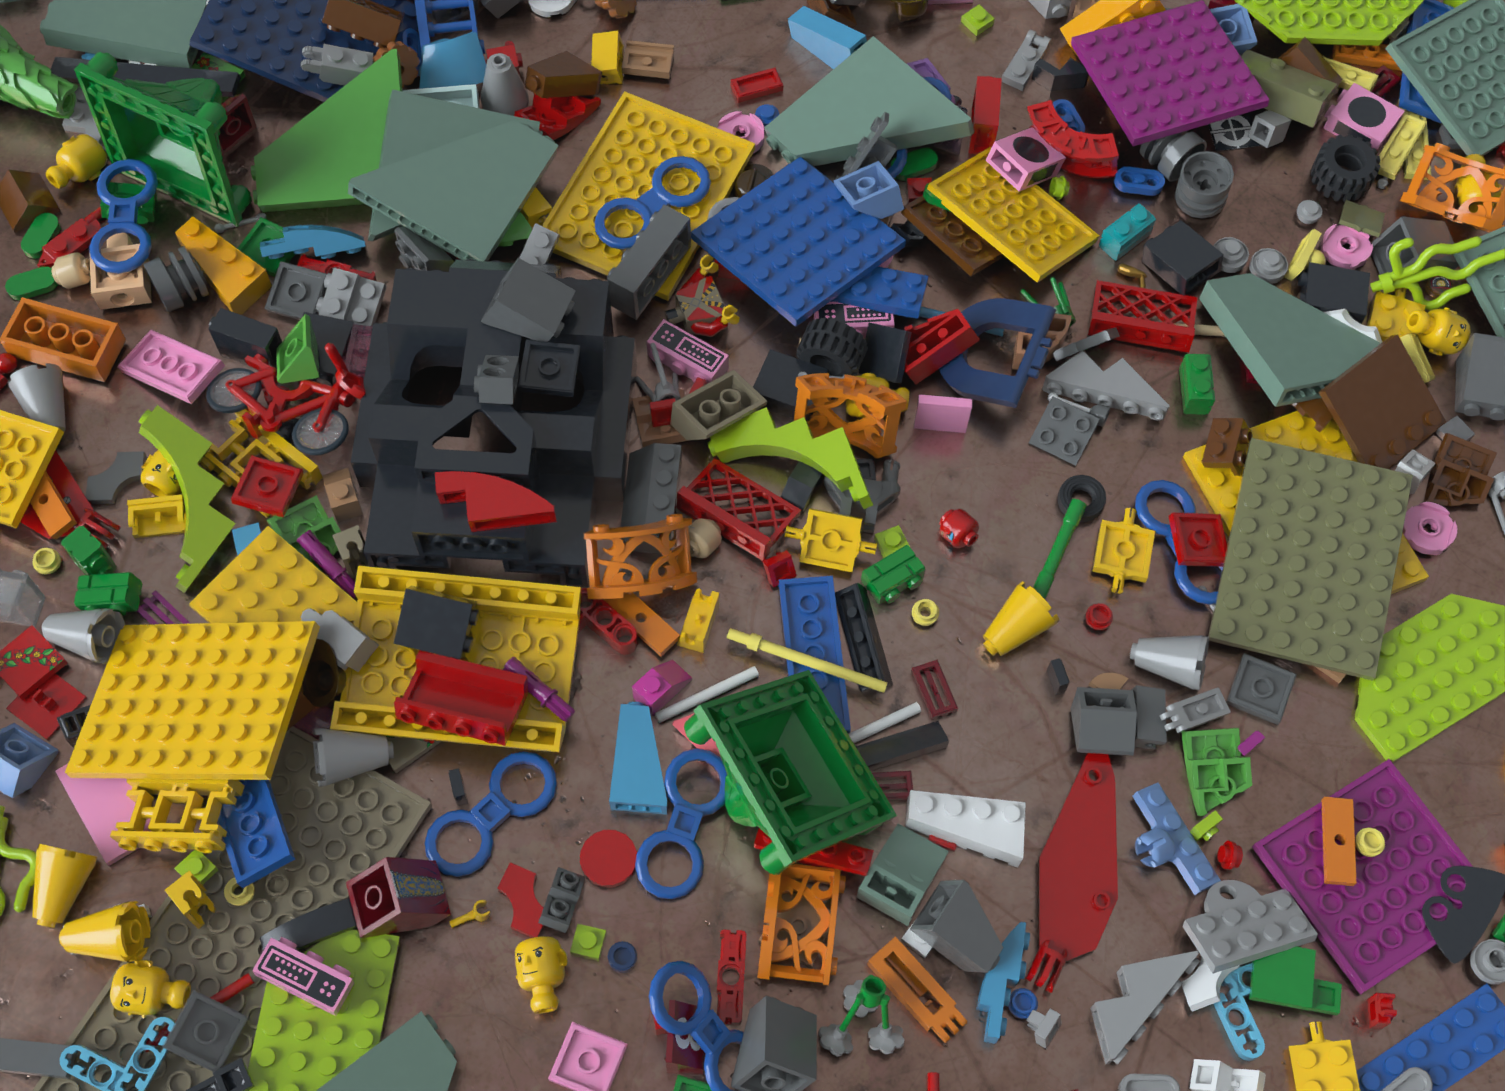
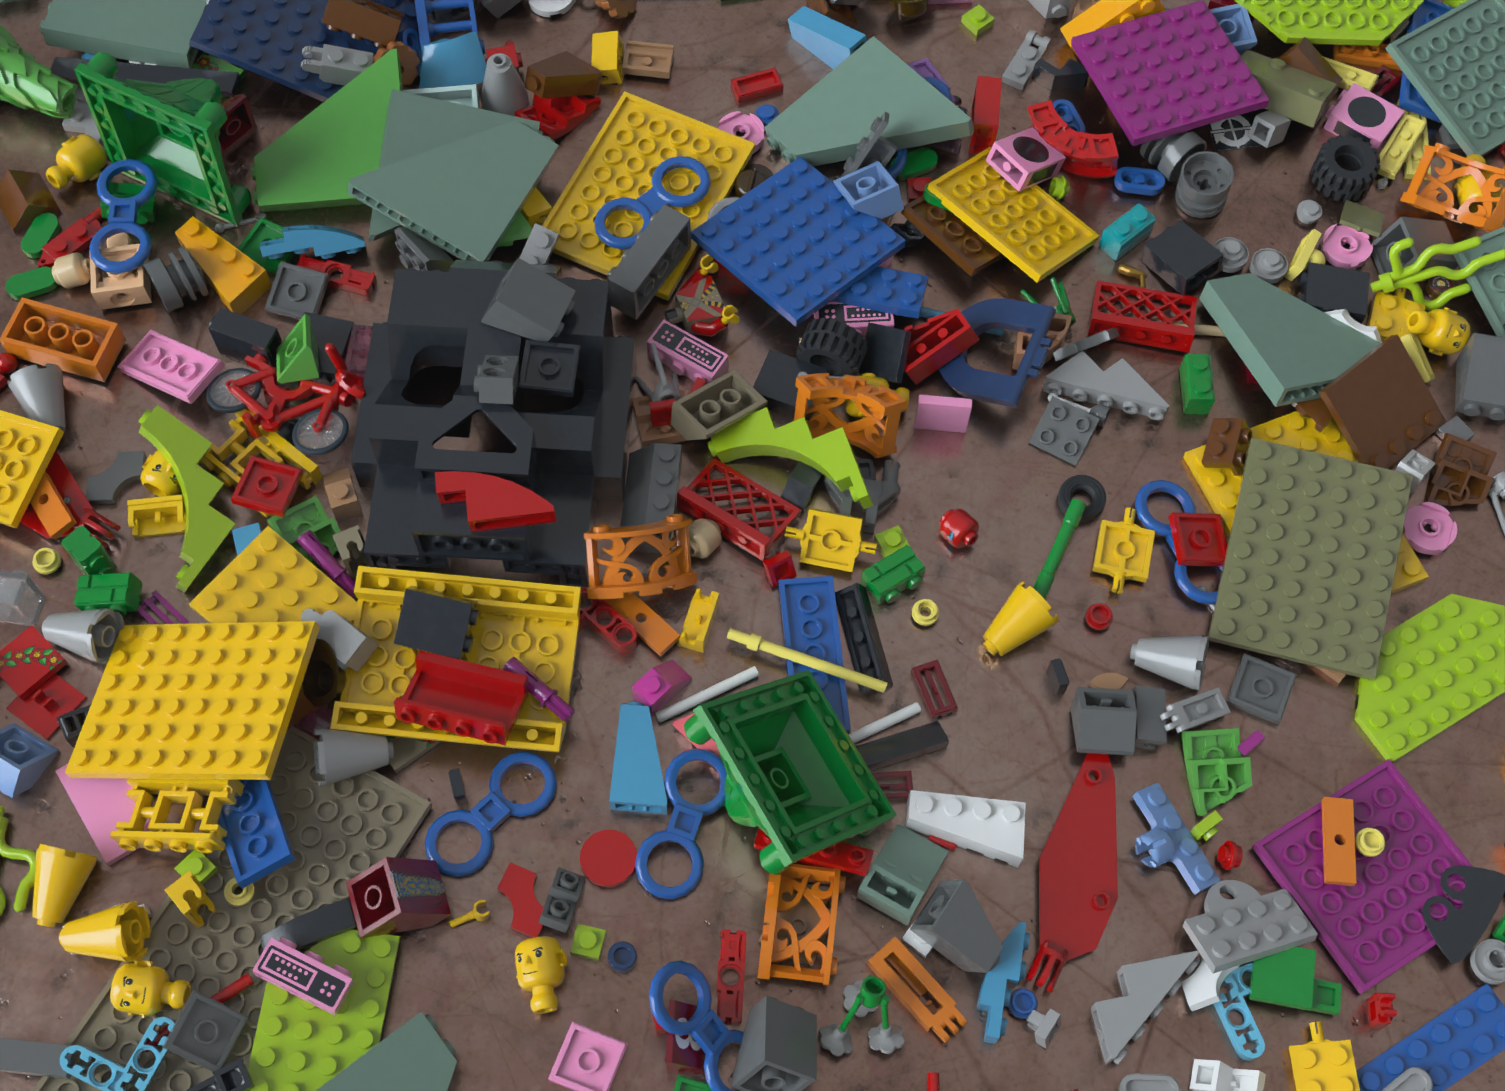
(351, 297): light grey plate -> none

